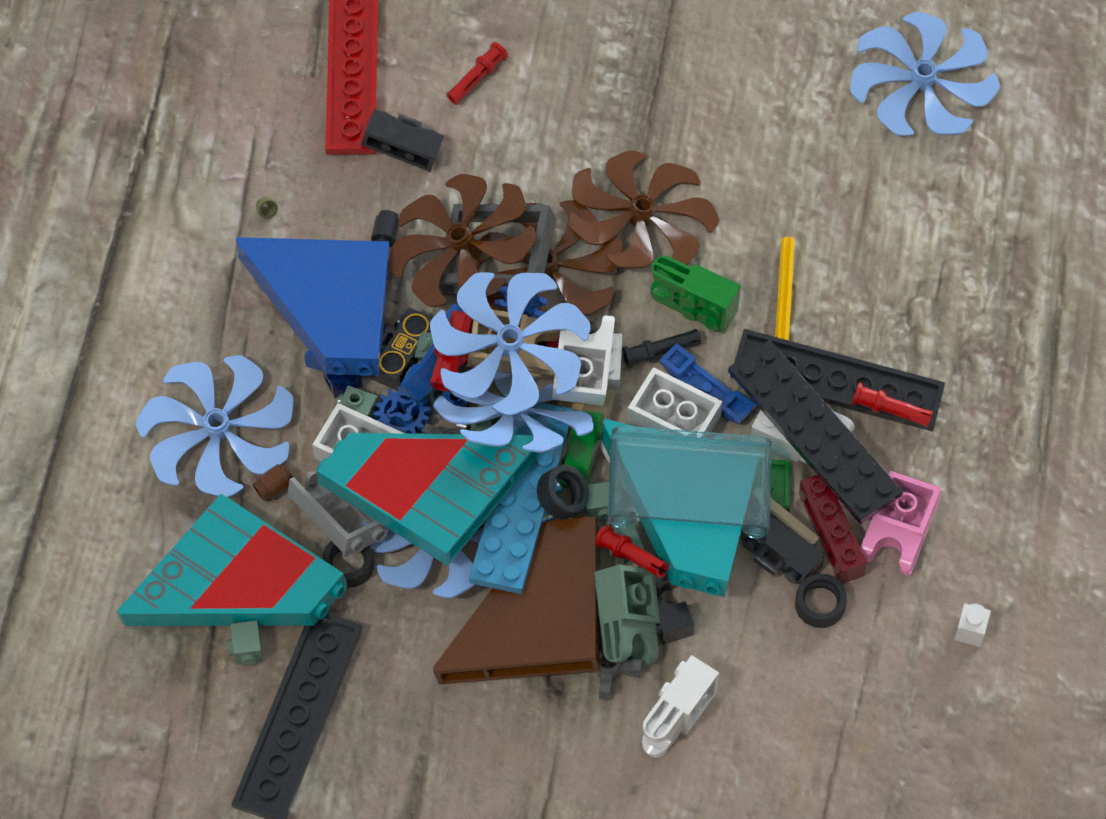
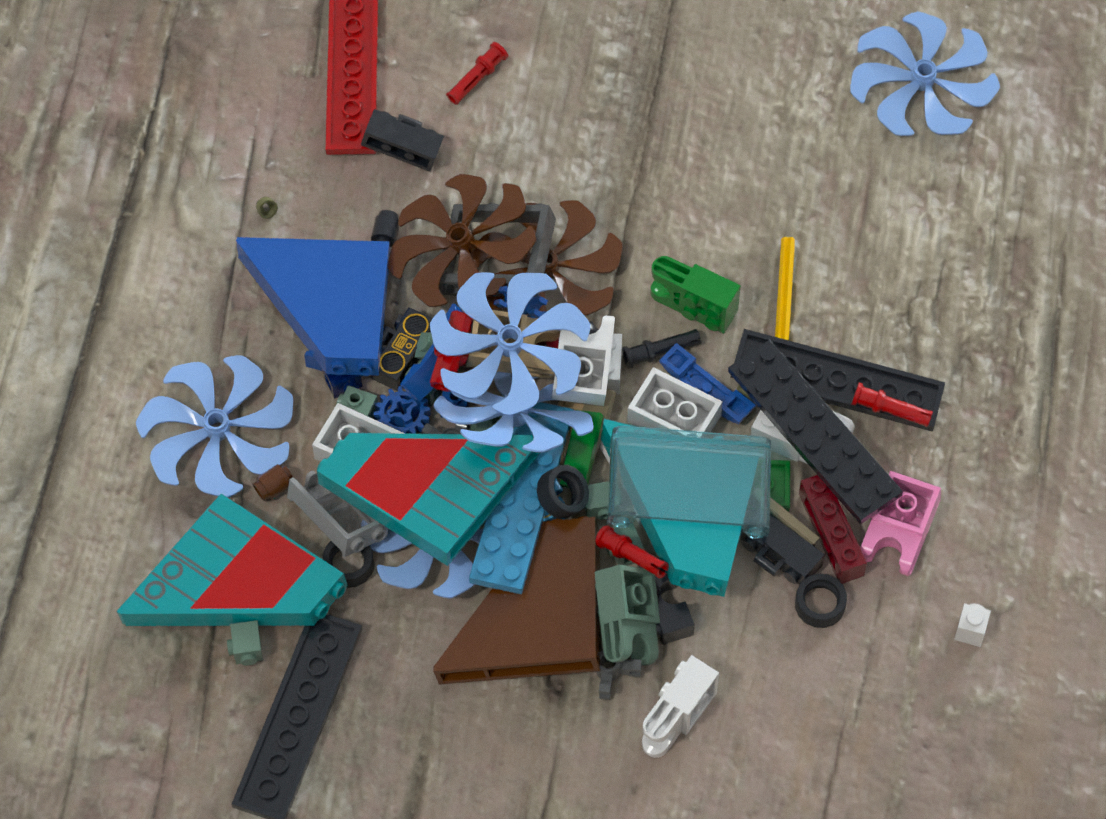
(639, 210): reddish brown piece -> none

